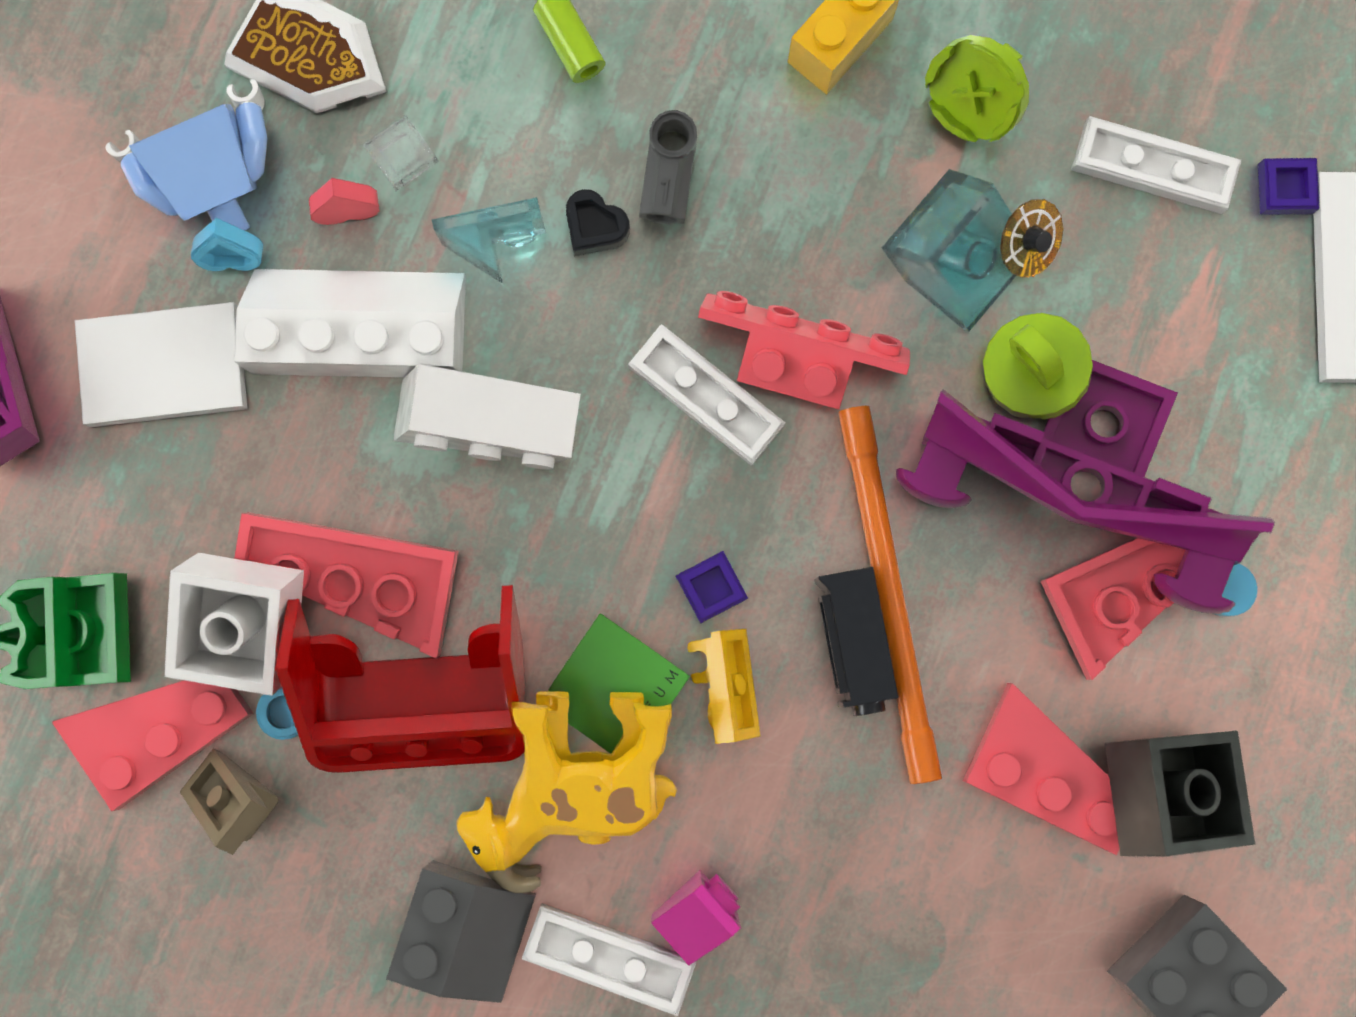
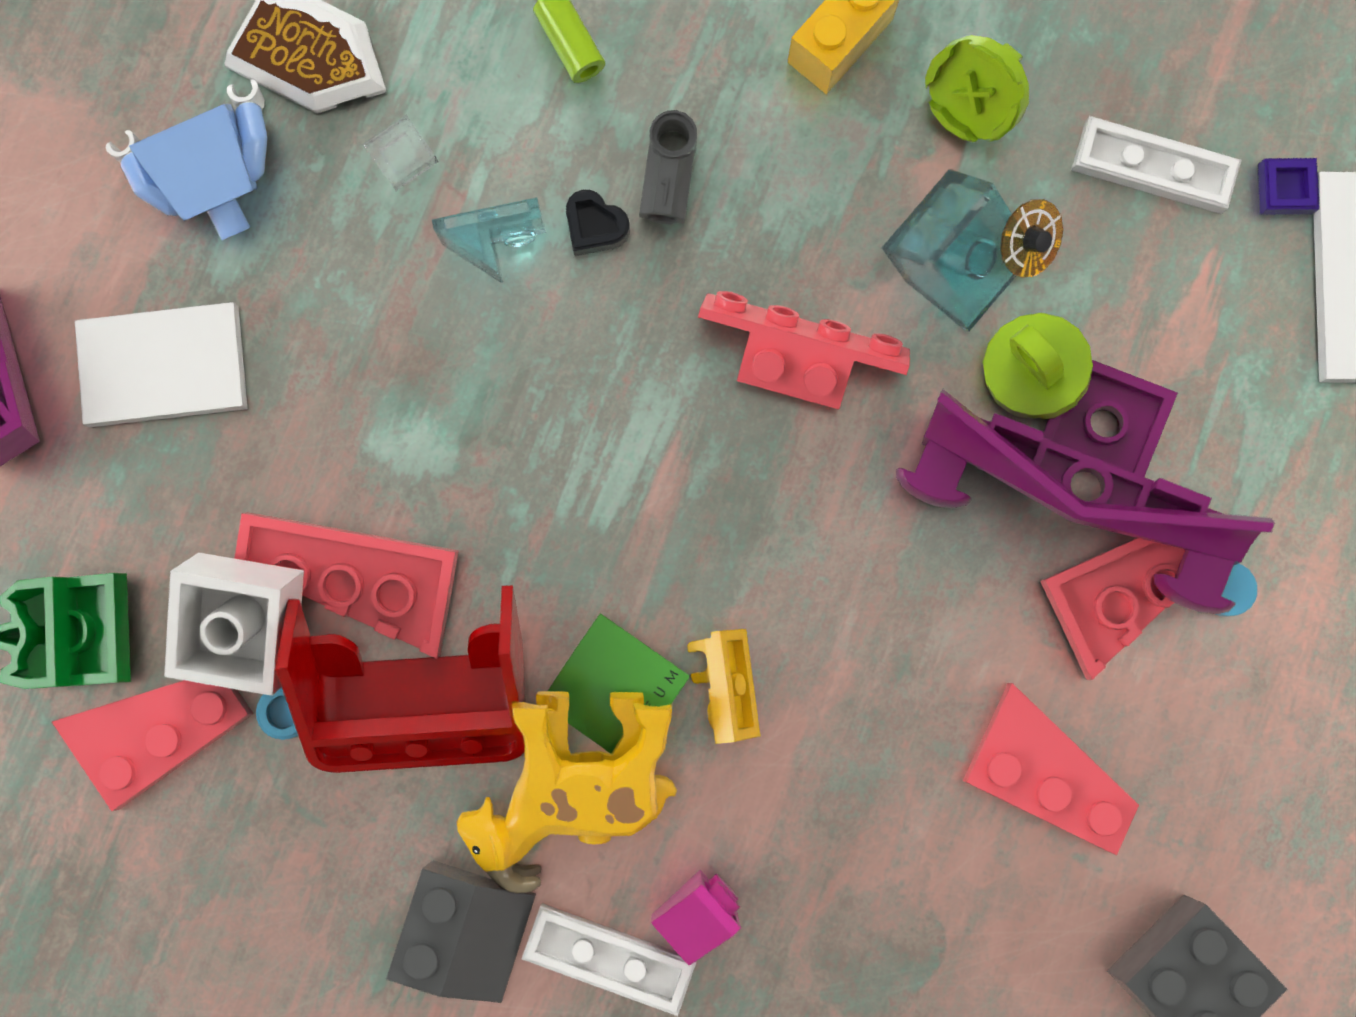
(225, 247): medium azure tile -> none
(227, 801): dark tan slope -> none
(343, 201): coral tile -> none
(350, 322): white slope -> none
(486, 417): white wedge -> none
(706, 394): white tile -> none
(711, 587): dark purple tile -> none
(857, 640): black window -> none
(916, 734): orange piece -> none
(1179, 794): pearl dark grey brick -> none

